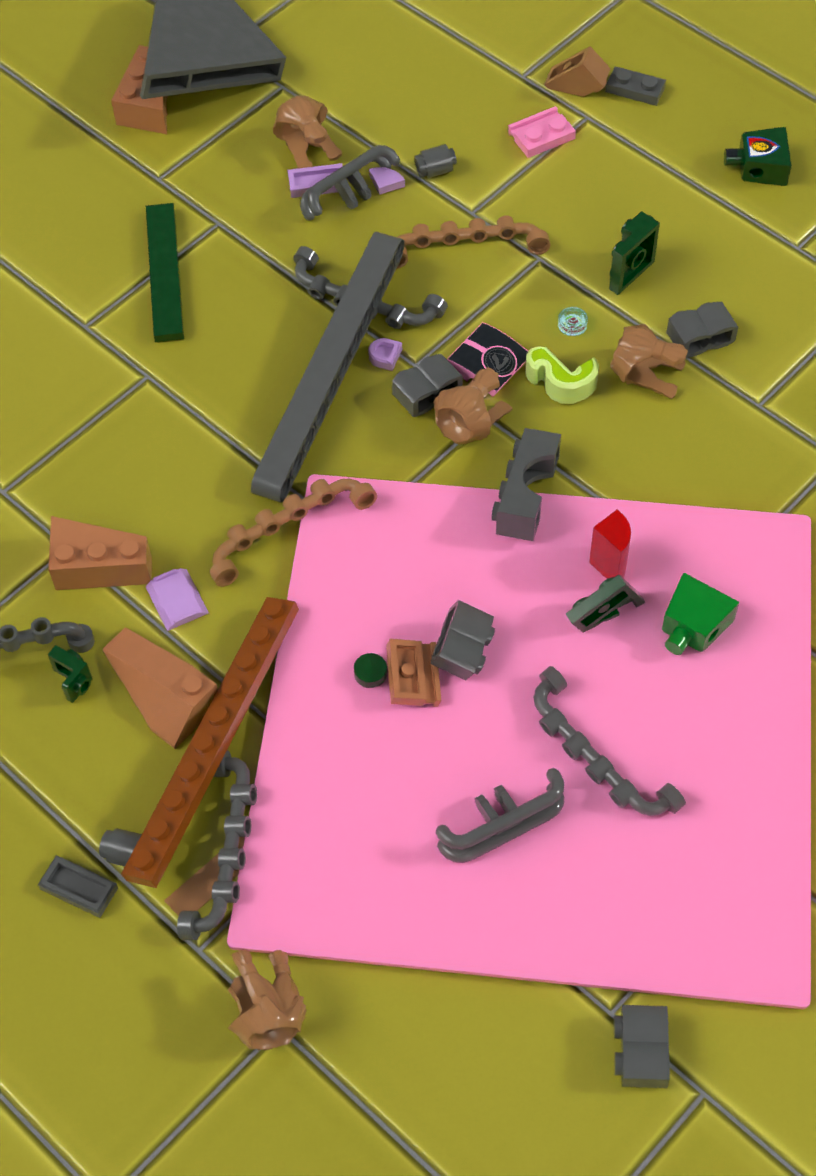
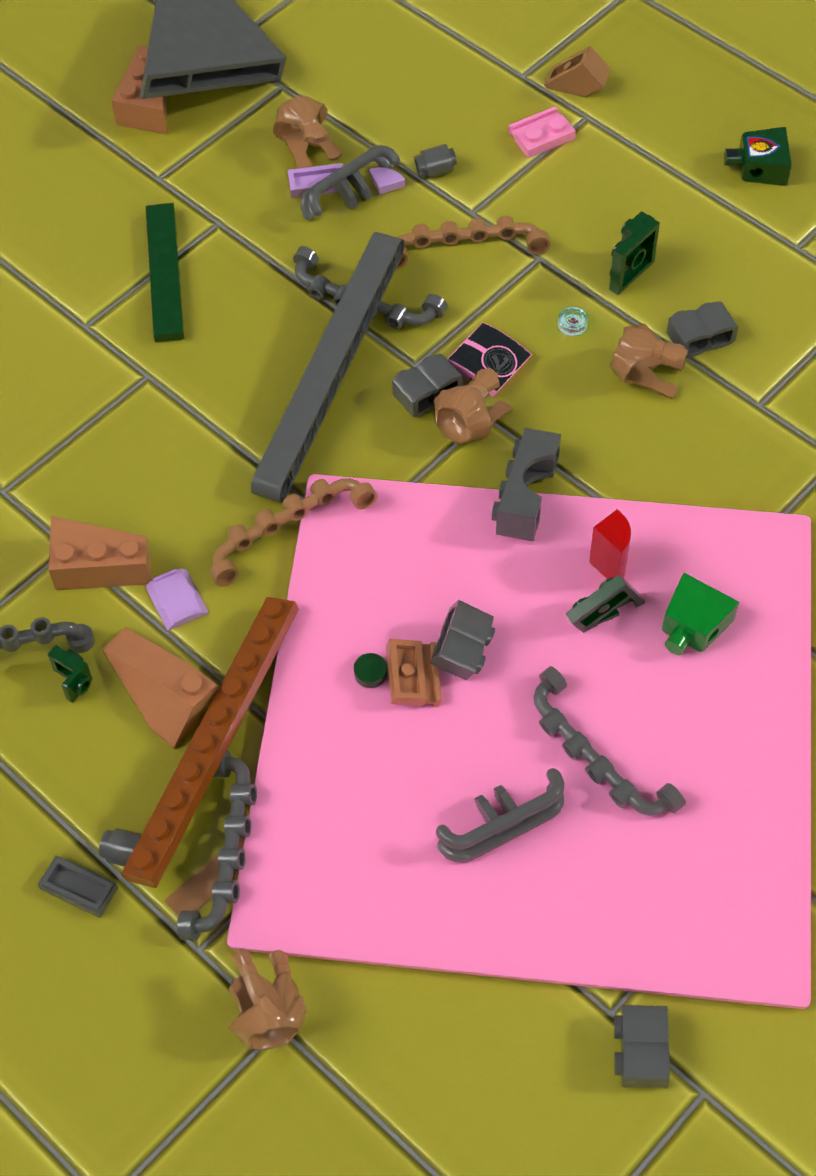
(384, 353): lavender tile -> none
(559, 381): yellowish green animal -> none
(635, 85): dark grey plate -> none

